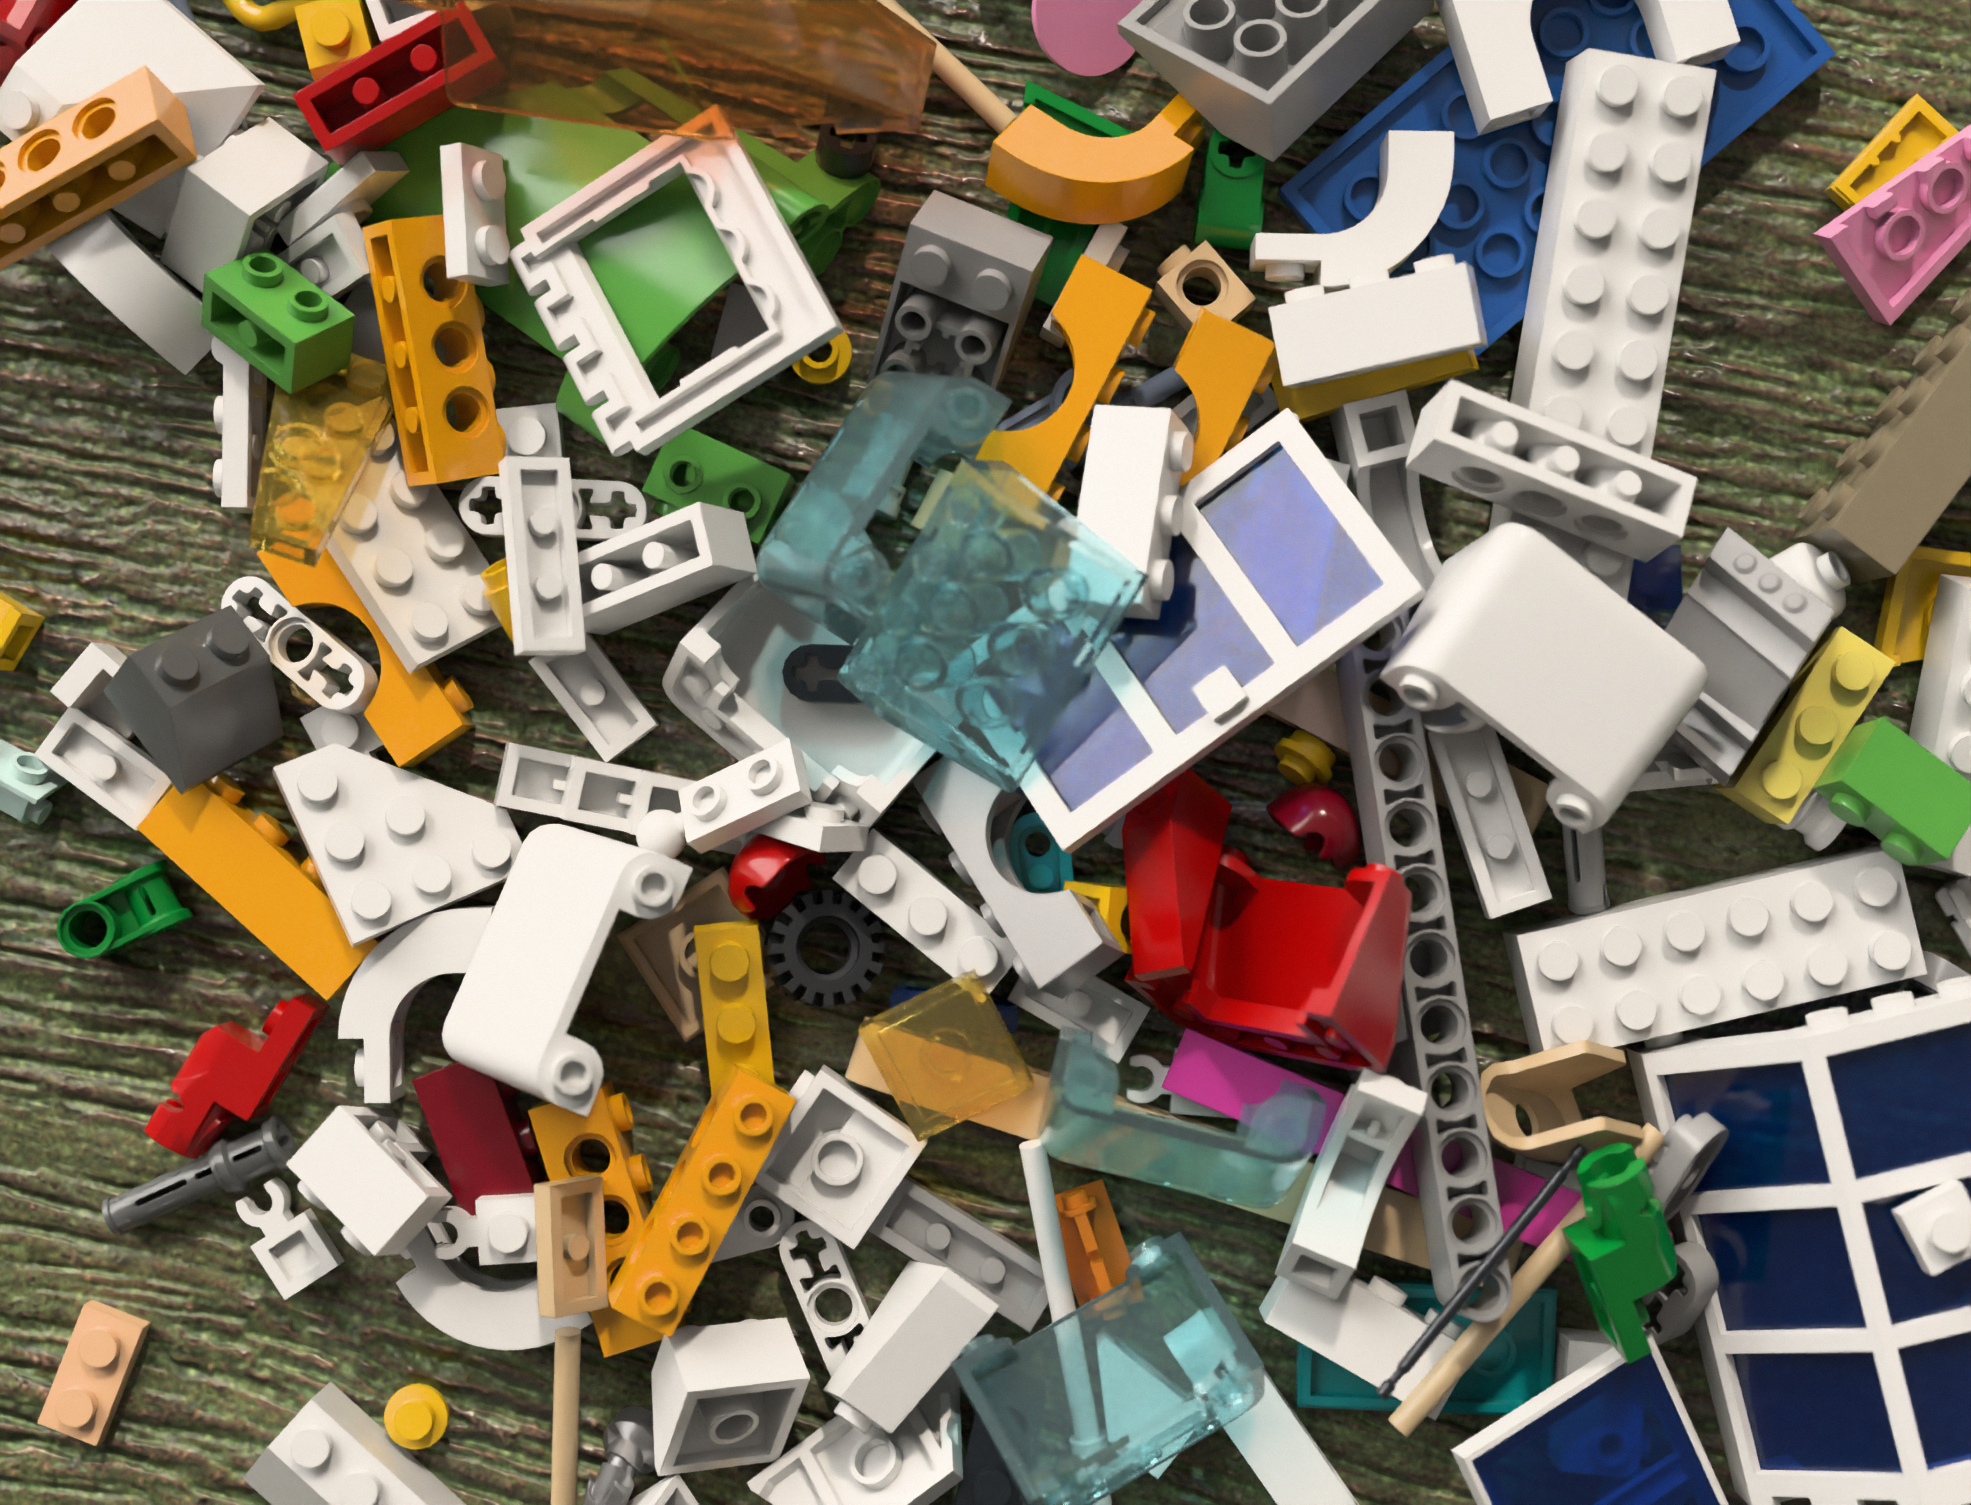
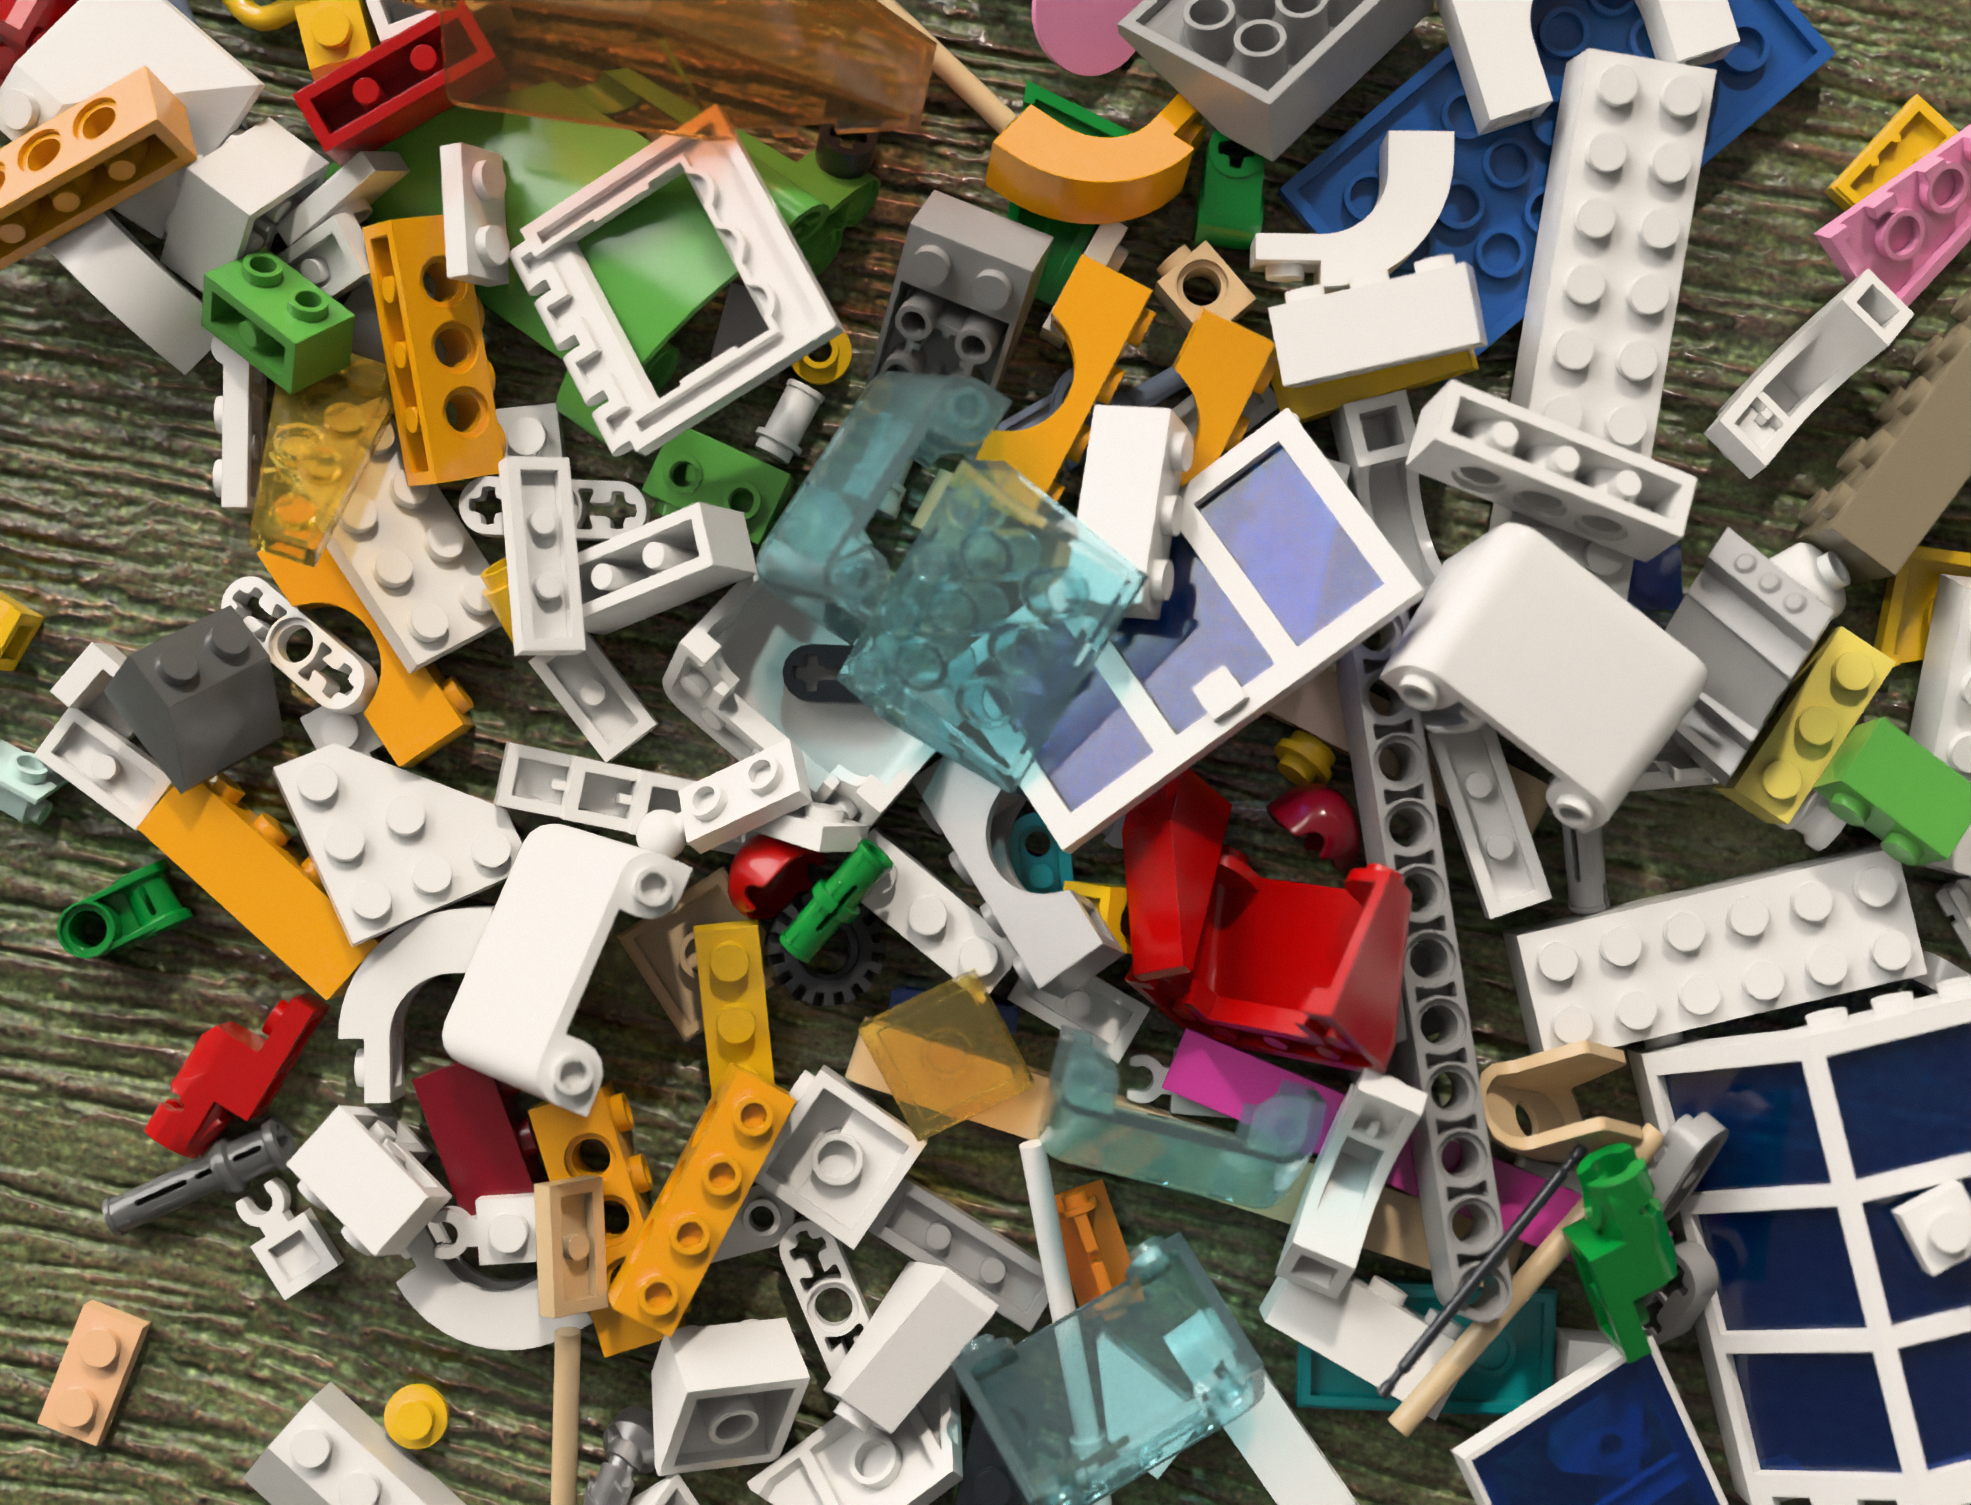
(789, 422): none -> white pin
(836, 901): none -> green pin
(1807, 371): none -> white arch

